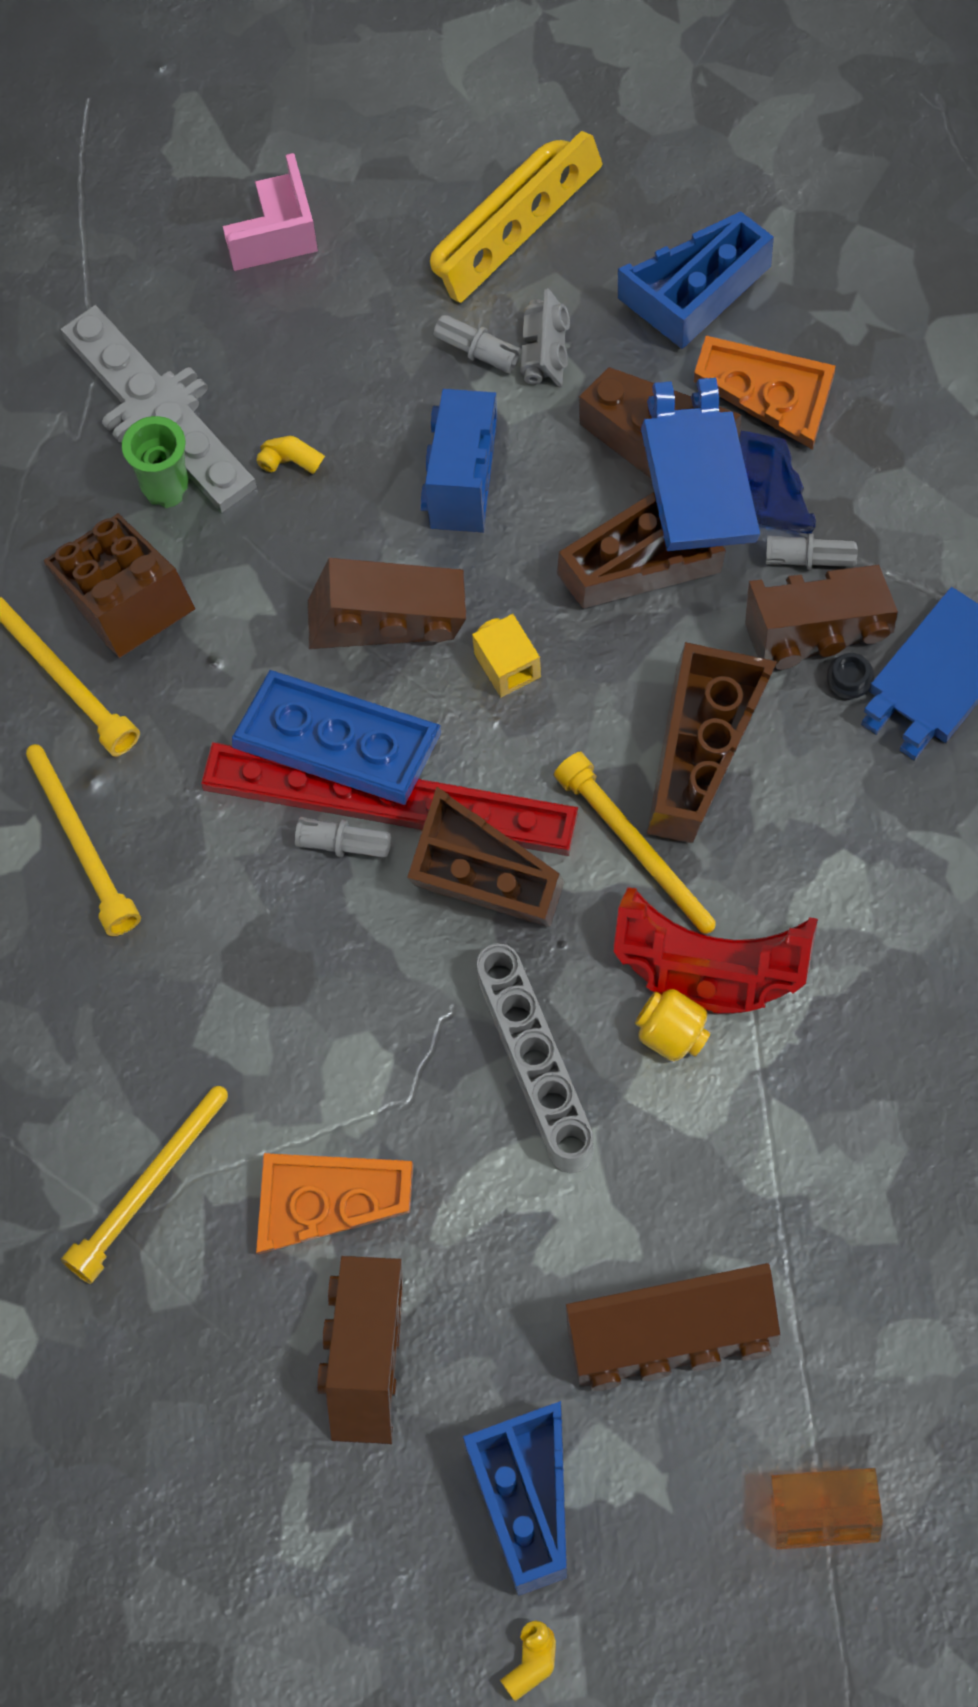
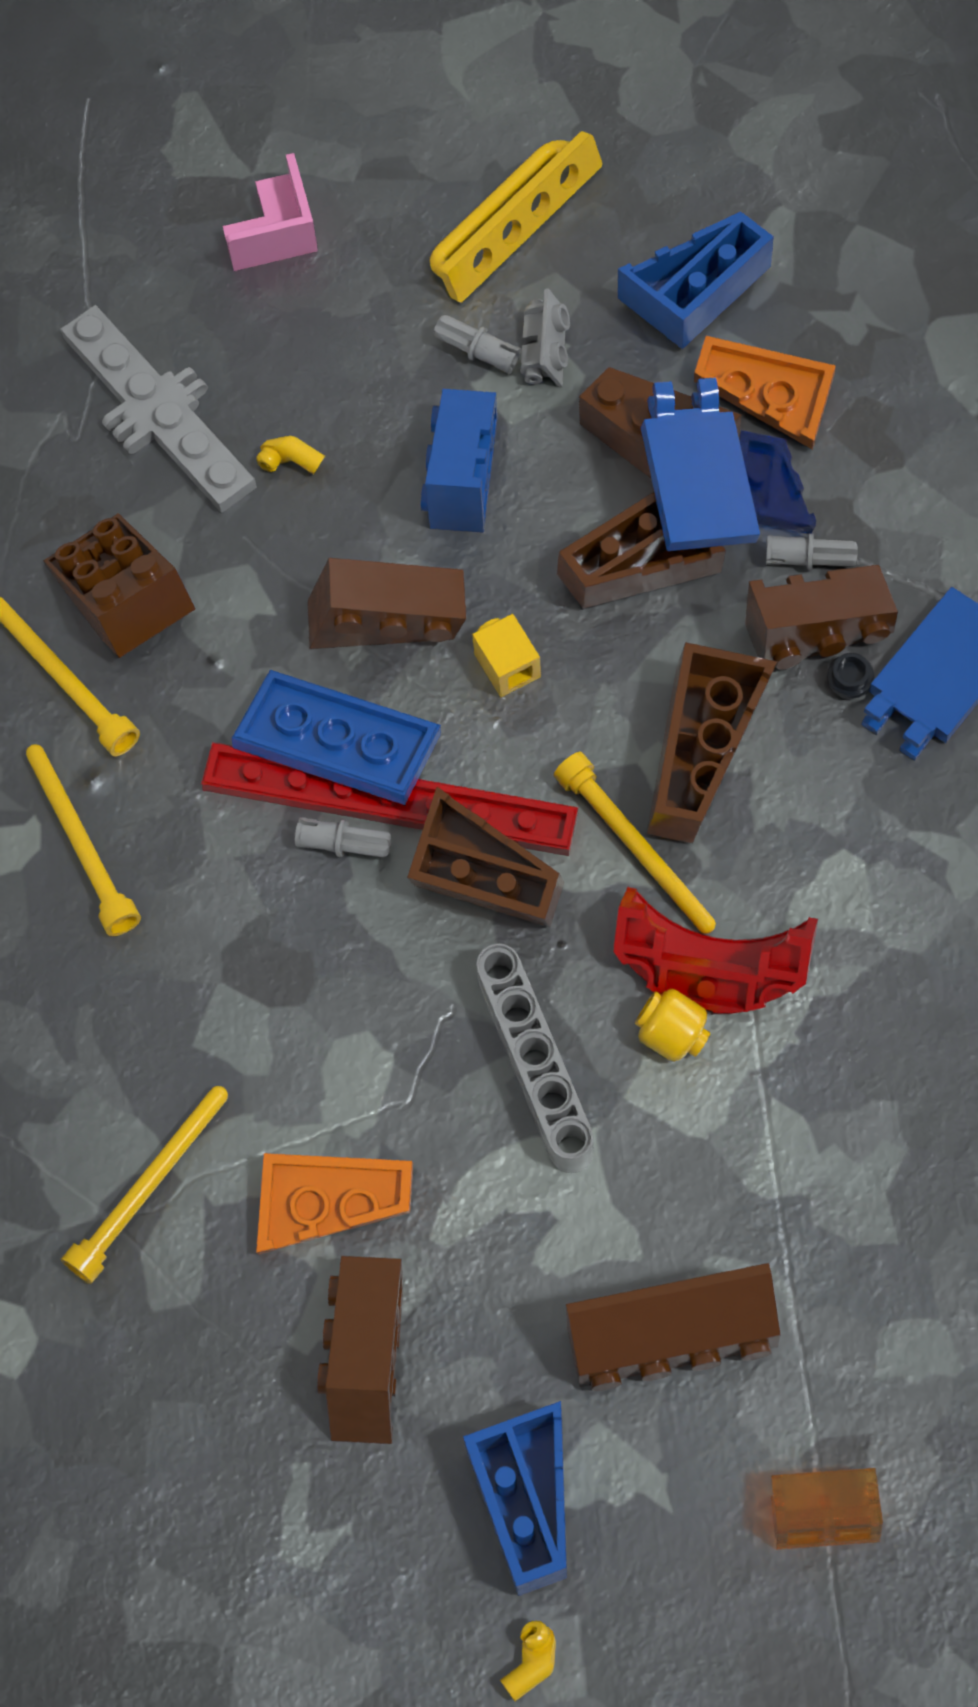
(156, 454): bright green plant -> none

